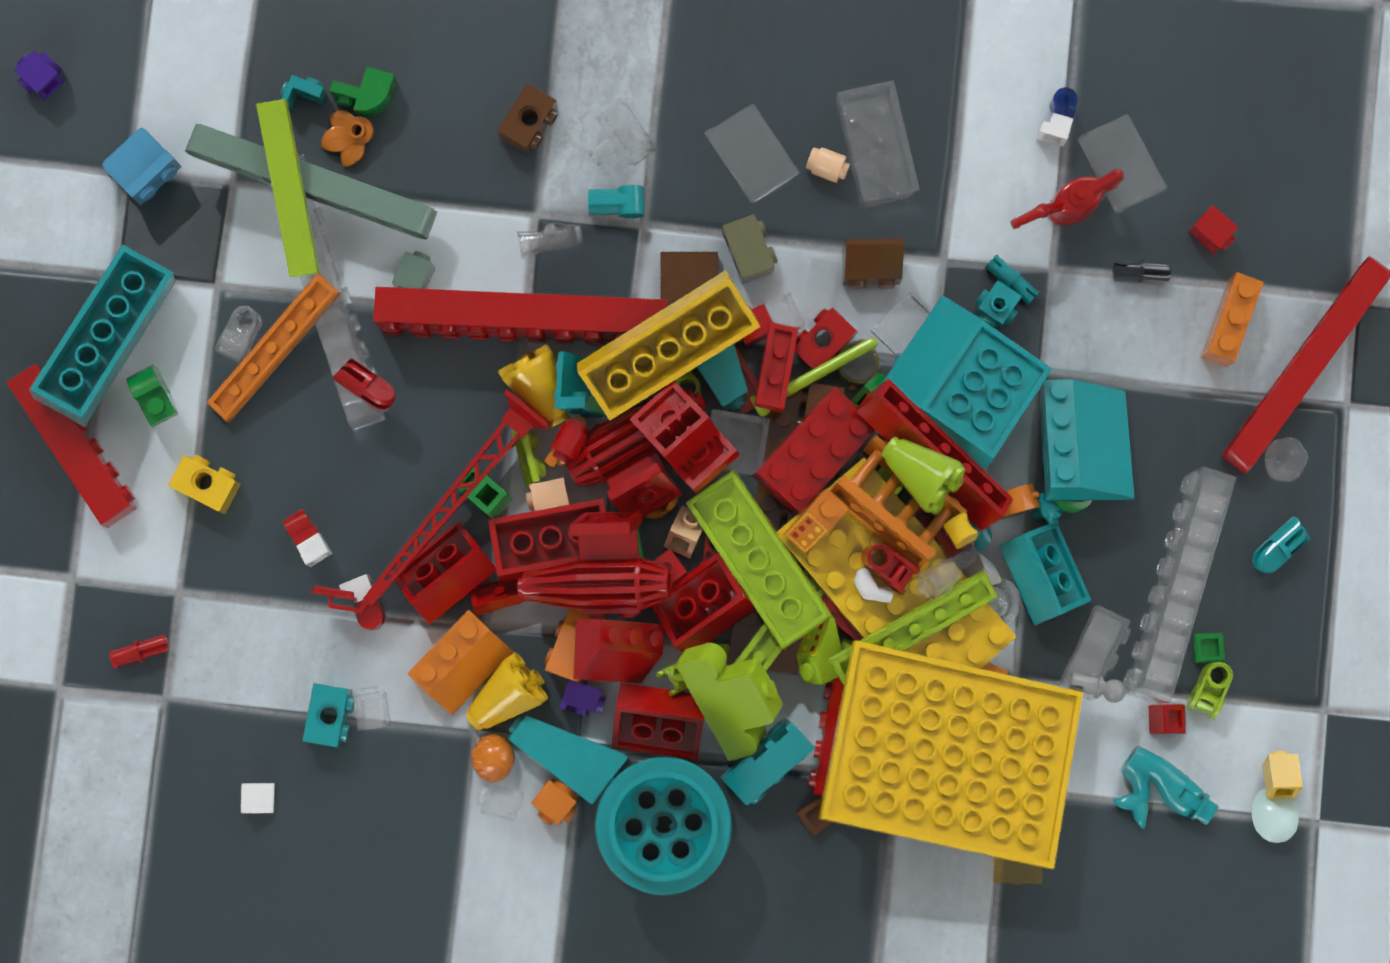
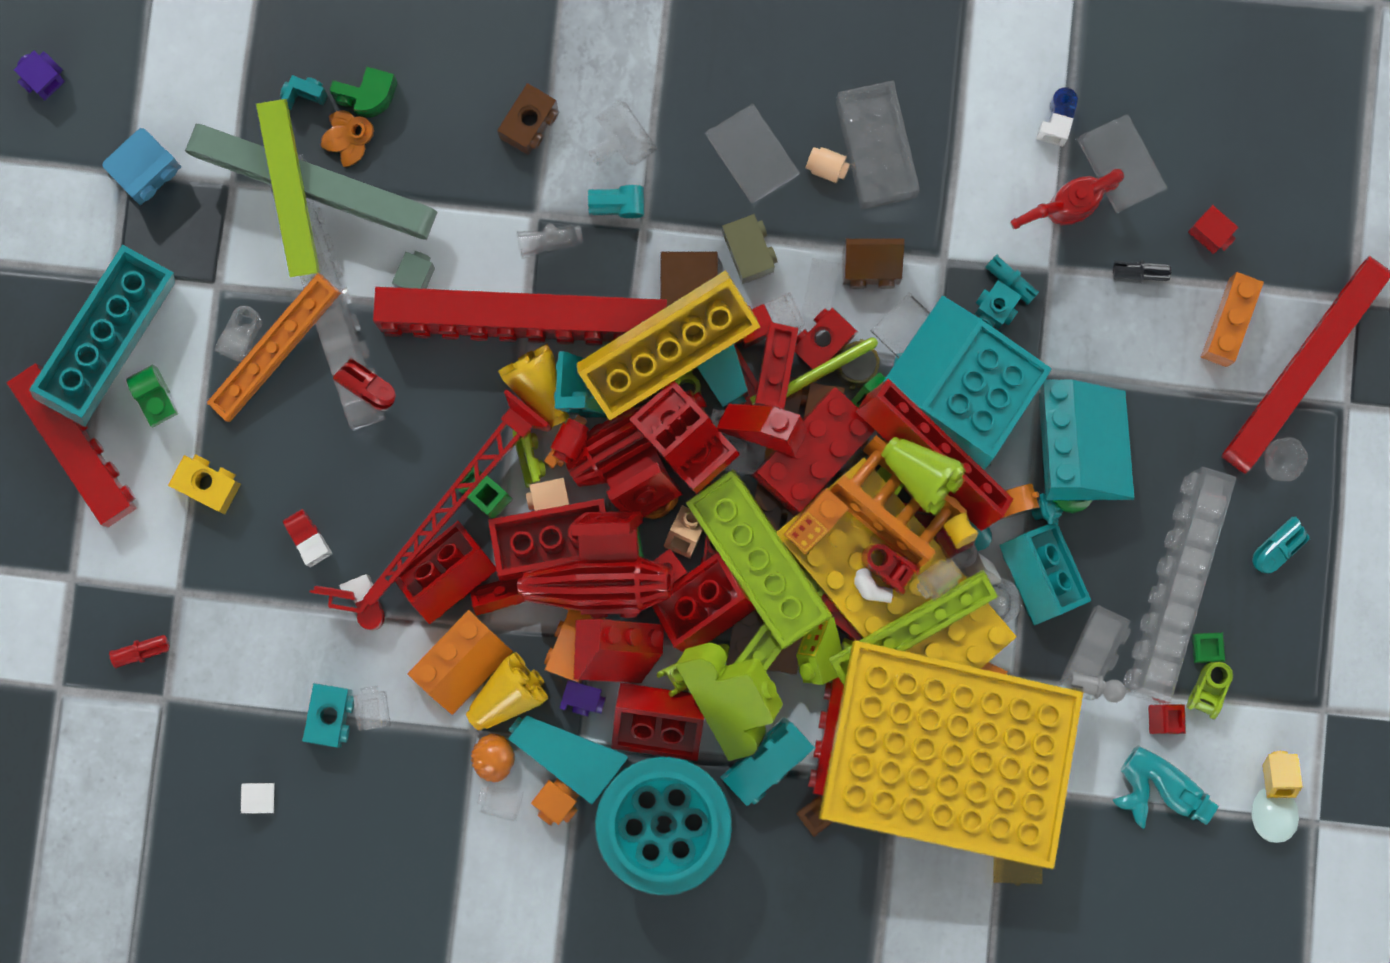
(764, 426): none -> red slope

